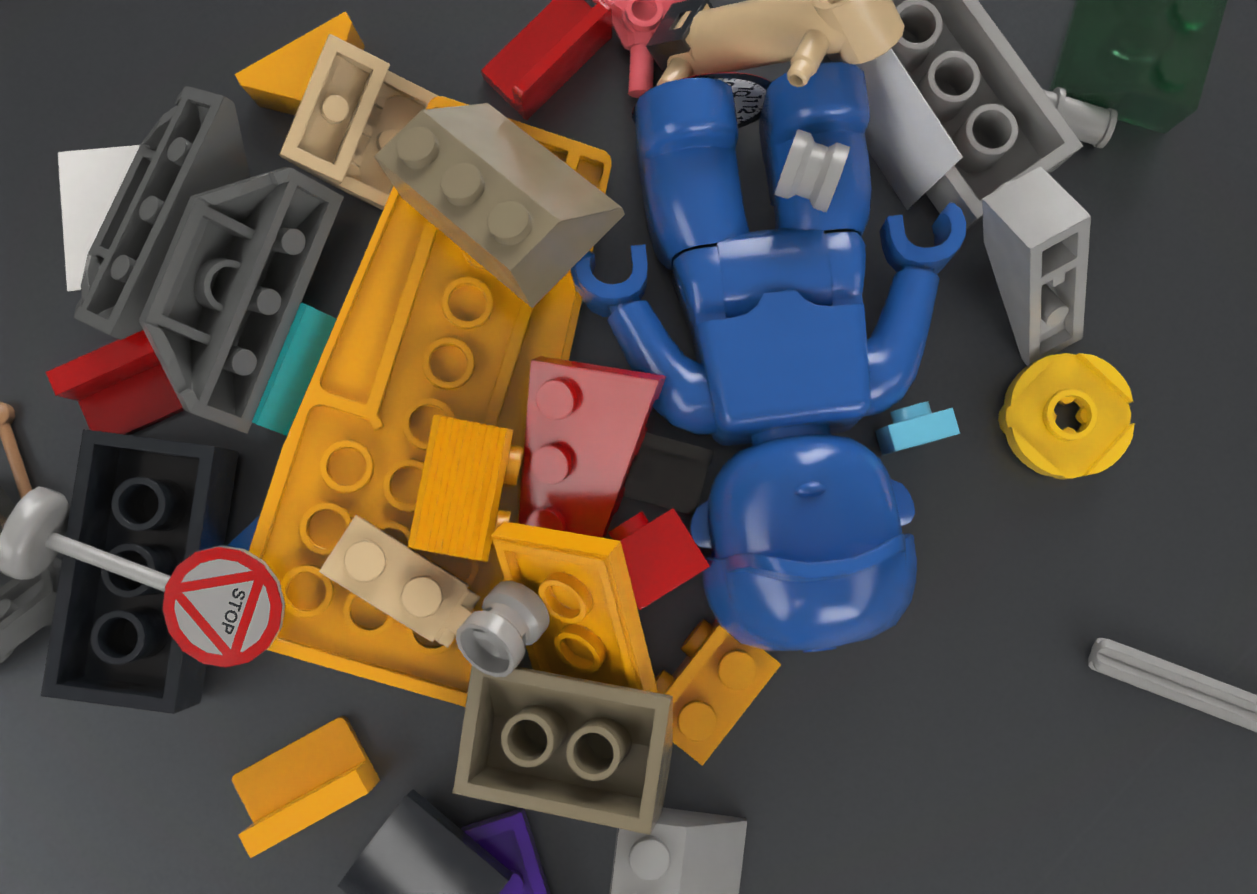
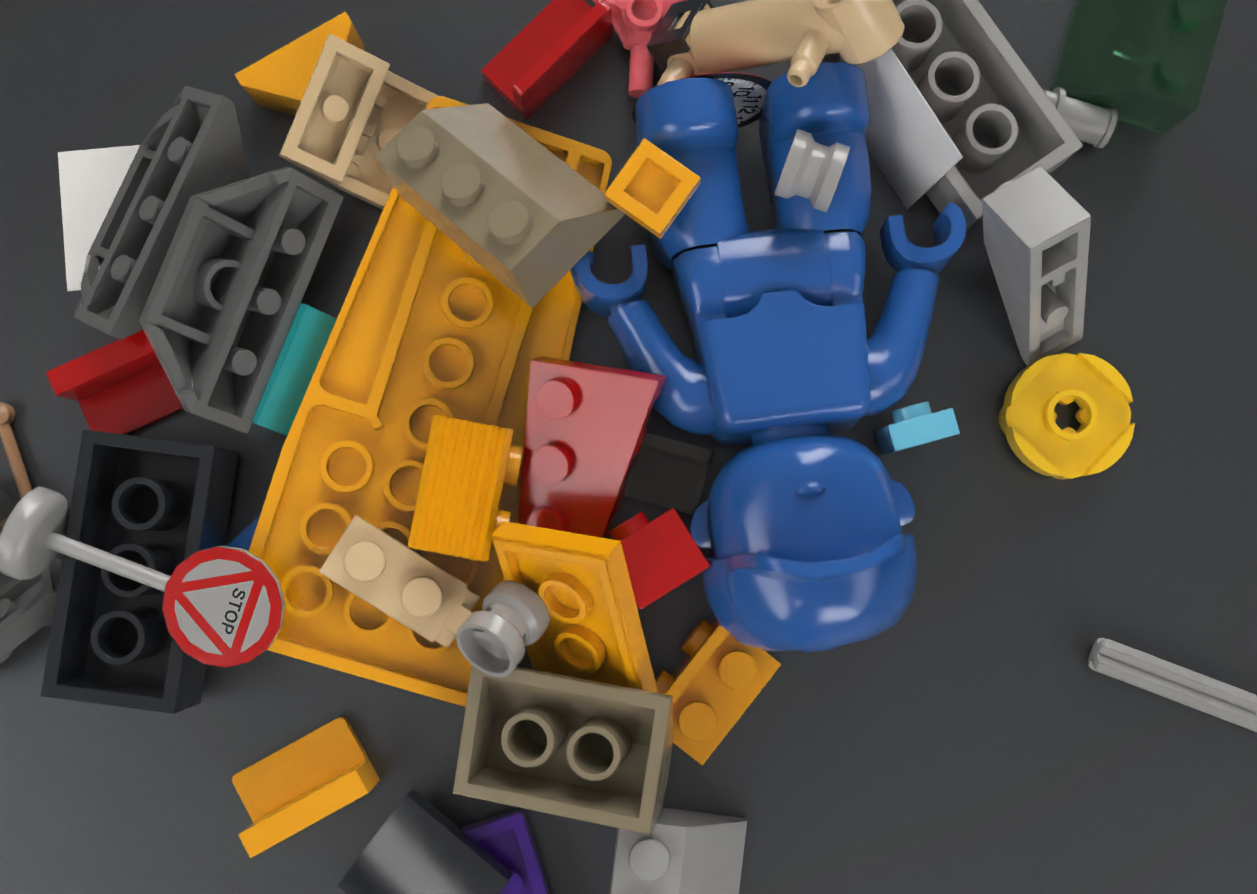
(652, 188): none -> light orange plate

